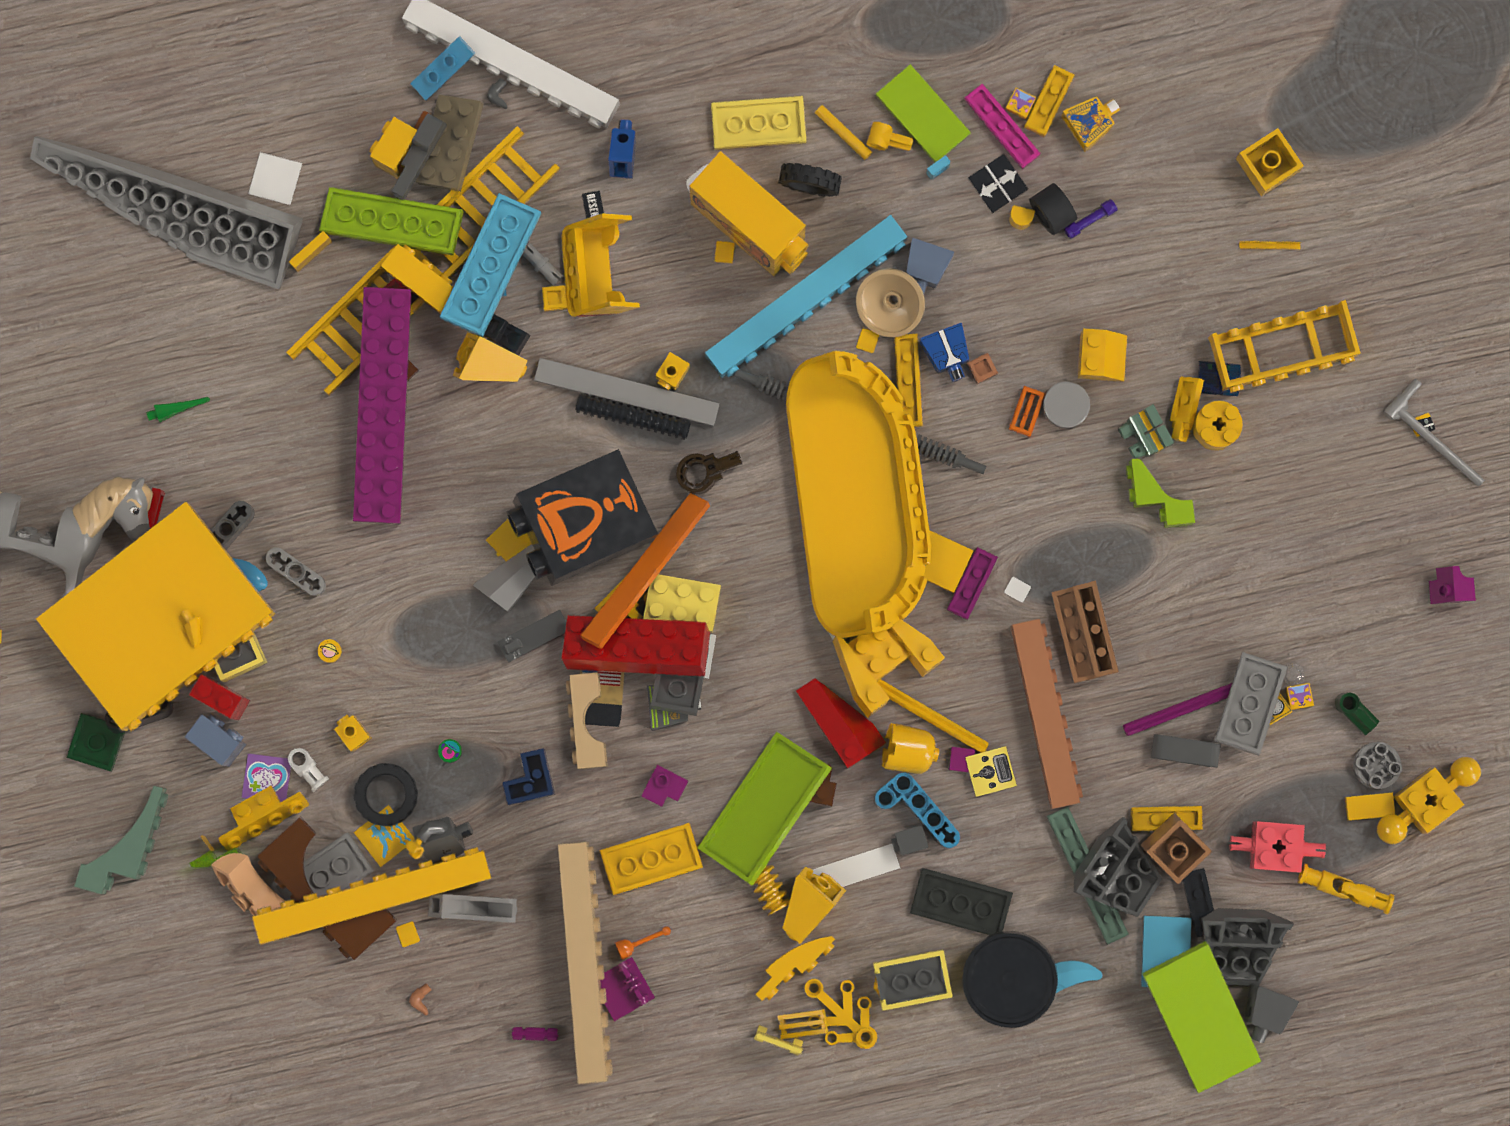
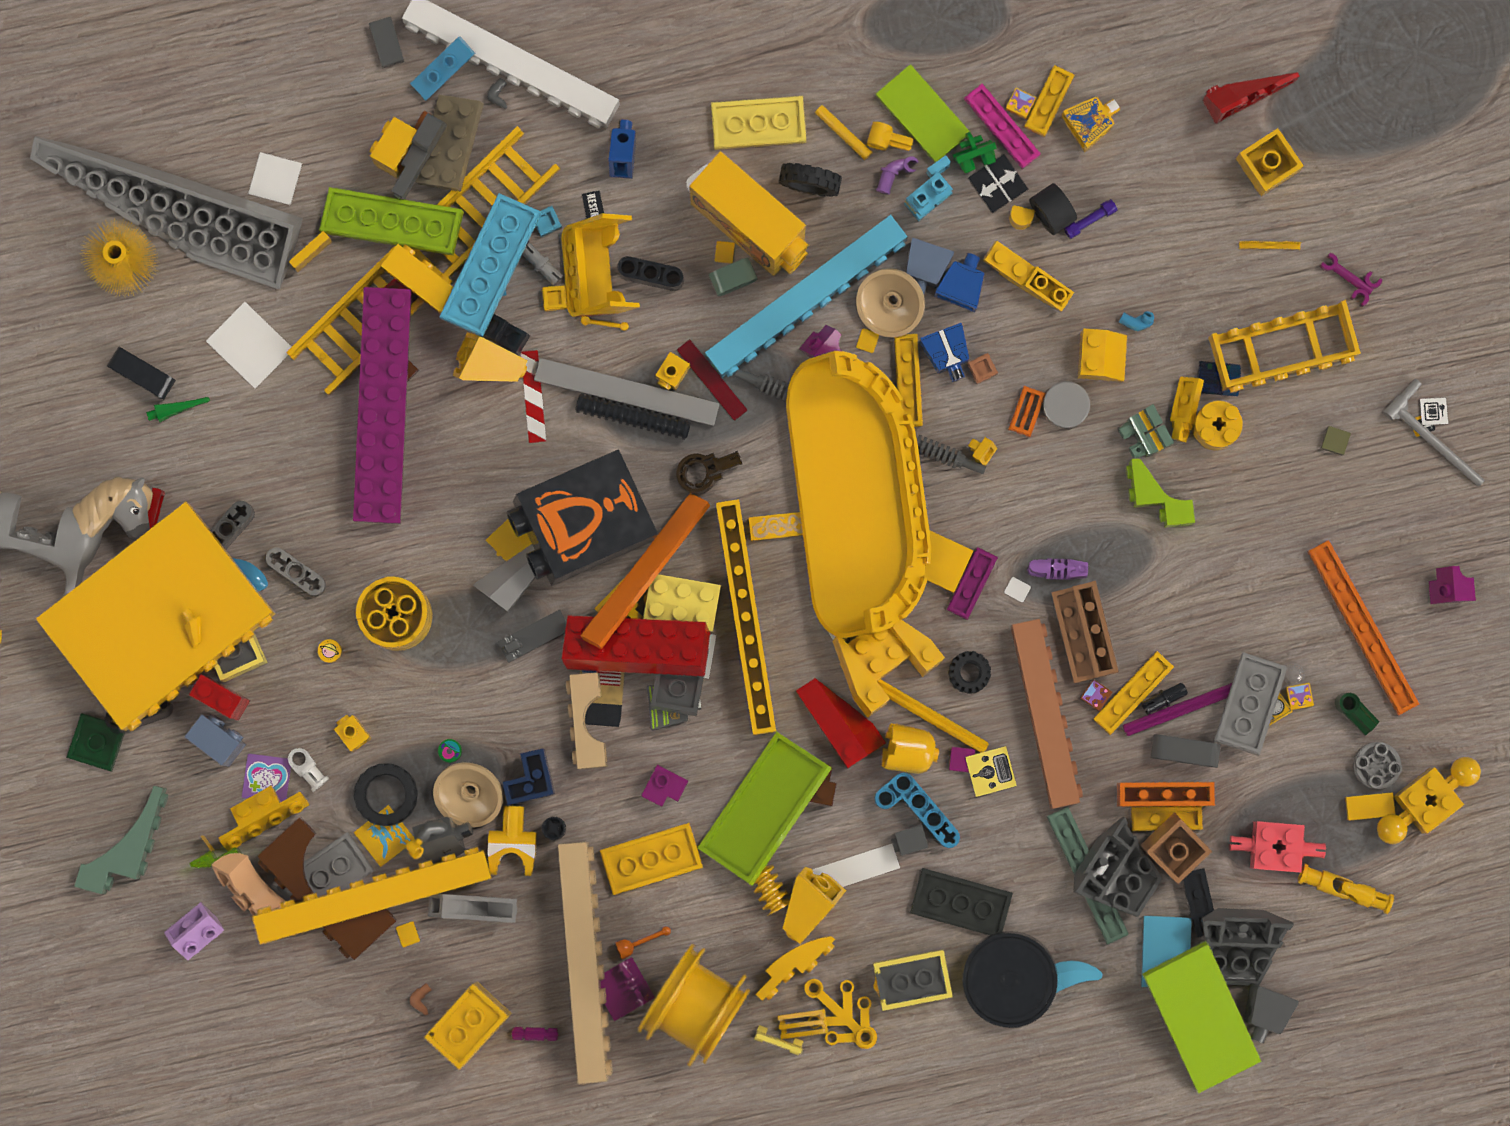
(117, 259): none -> yellow piece
(141, 373): none -> black beam
(194, 931): none -> lavender brick
(249, 345): none -> white sticker
(386, 42): none -> dark grey tile
(401, 631): none -> yellow brick
(464, 804): none -> tan dish
(468, 1025): none -> yellow container
(512, 840): none -> yellow connector
(533, 399): none -> sticker
(548, 222): none -> medium azure tile
(554, 828): none -> black wheel
(586, 321): none -> yellow hinge
(642, 265): none -> black beam
(694, 1006): none -> yellow wheel
(712, 380): none -> dark red sticker
(733, 277): none -> sand green beam
(746, 617): none -> yellow brick
(775, 526): none -> tile
(822, 342): none -> magenta brick
(891, 170): none -> medium lavender piece
(931, 193): none -> medium azure hips
(955, 672): none -> black tyre
(962, 284): none -> blue torso
(982, 451): none -> yellow tile
(984, 149): none -> green hips
(1027, 277): none -> yellow slope
(1058, 569): none -> medium lavender hinge
(1096, 695): none -> tile
(1133, 693): none -> yellow tile
(1138, 323): none -> dark azure arm
(1164, 698): none -> black axle
(1165, 794): none -> orange brick
(1237, 96): none -> red wedge
(1335, 440): none -> olive tile
(1363, 627): none -> orange tile
(1364, 287): none -> magenta bar
(1434, 411): none -> white sticker

